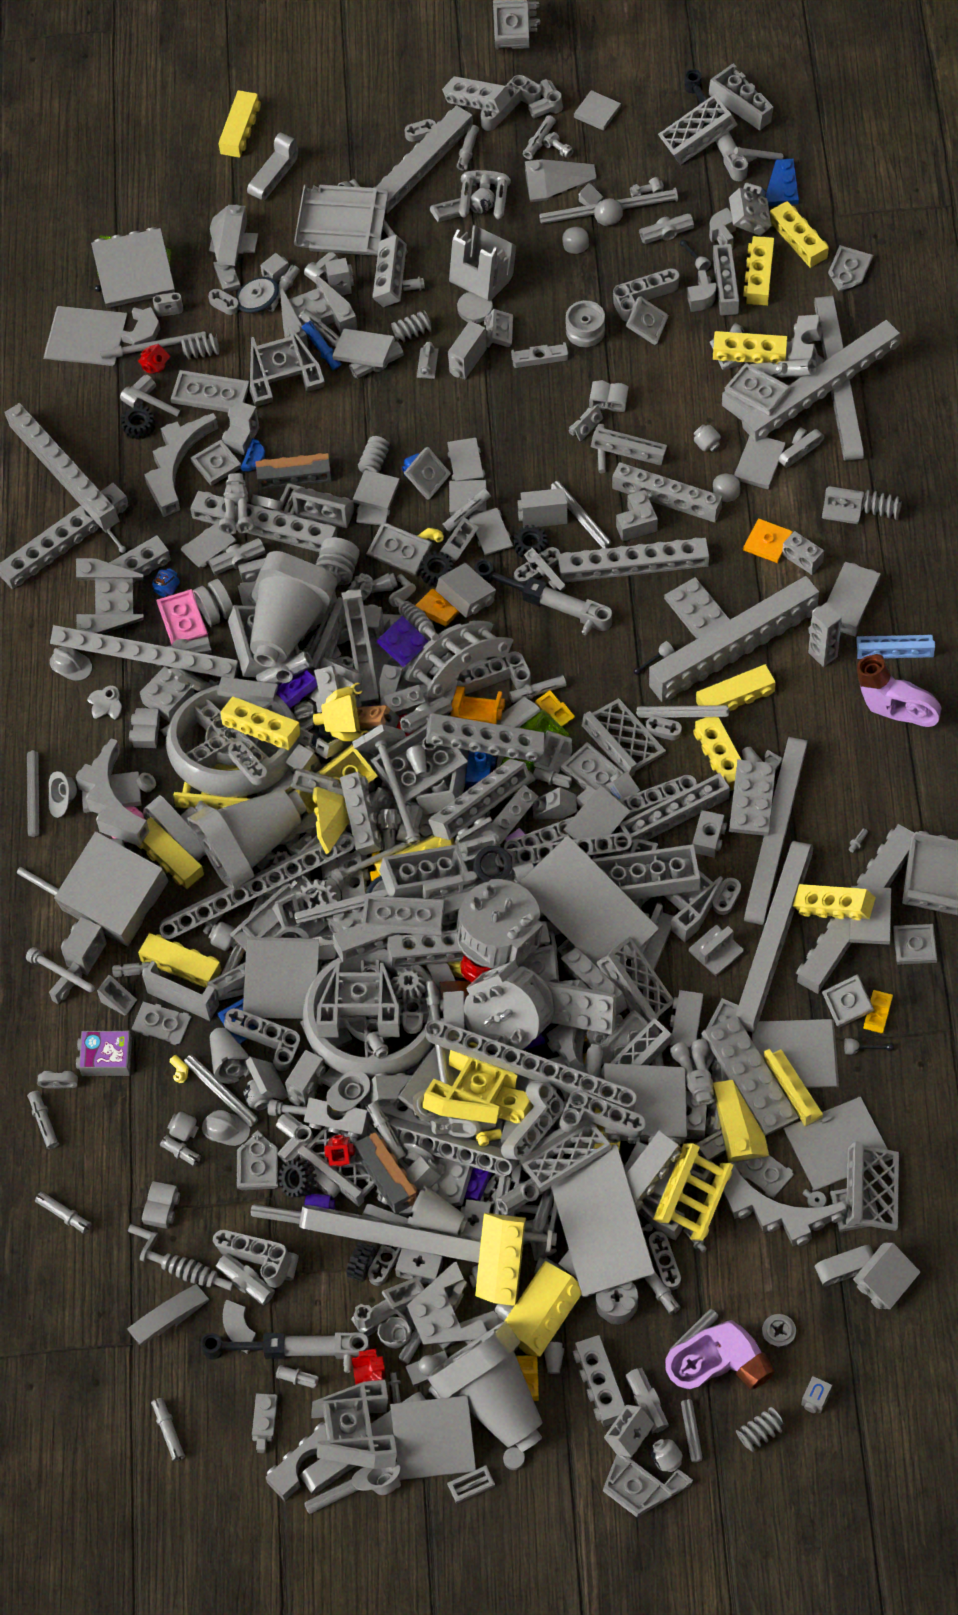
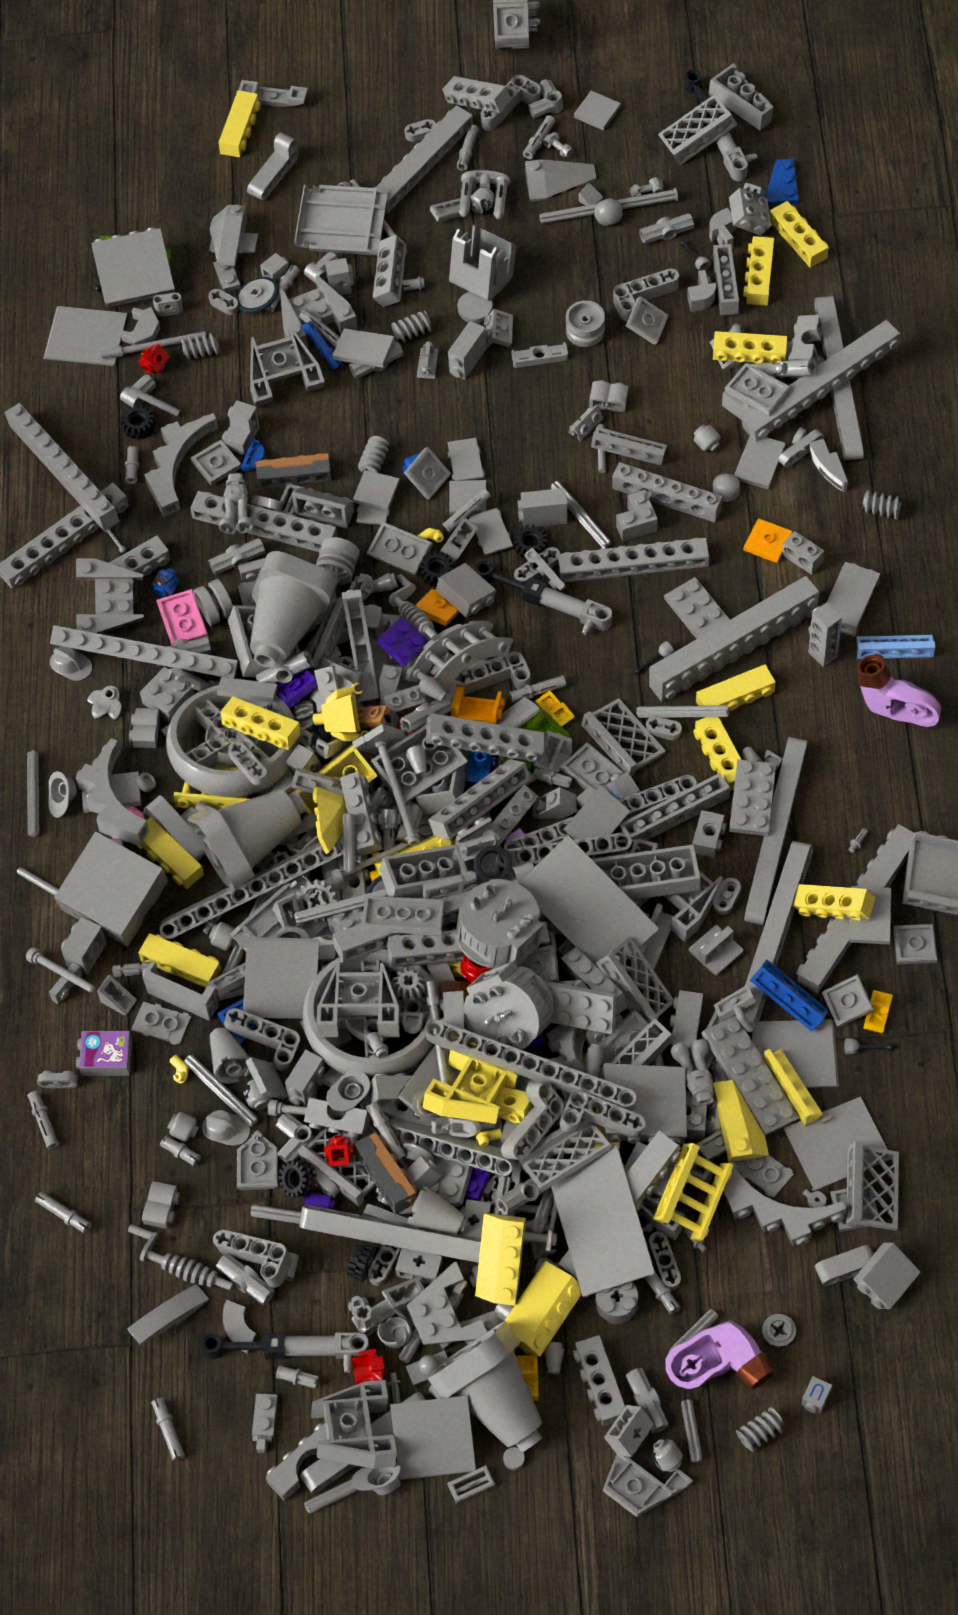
(132, 464): none -> light grey pin
(207, 545): light grey piece -> none
(208, 391): light grey plate -> none
(274, 96): none -> light grey slope
(349, 841): none -> light grey axle
(356, 1300): none -> light grey plate
(432, 688): none -> light grey cone
(575, 240): light grey hair -> none
(736, 1004): none -> light grey plate
(757, 153): light grey bar -> none
(789, 995): none -> blue fence
(828, 464): none -> light grey slope
(842, 505): light grey bracket -> none
(849, 267): light grey tile -> none

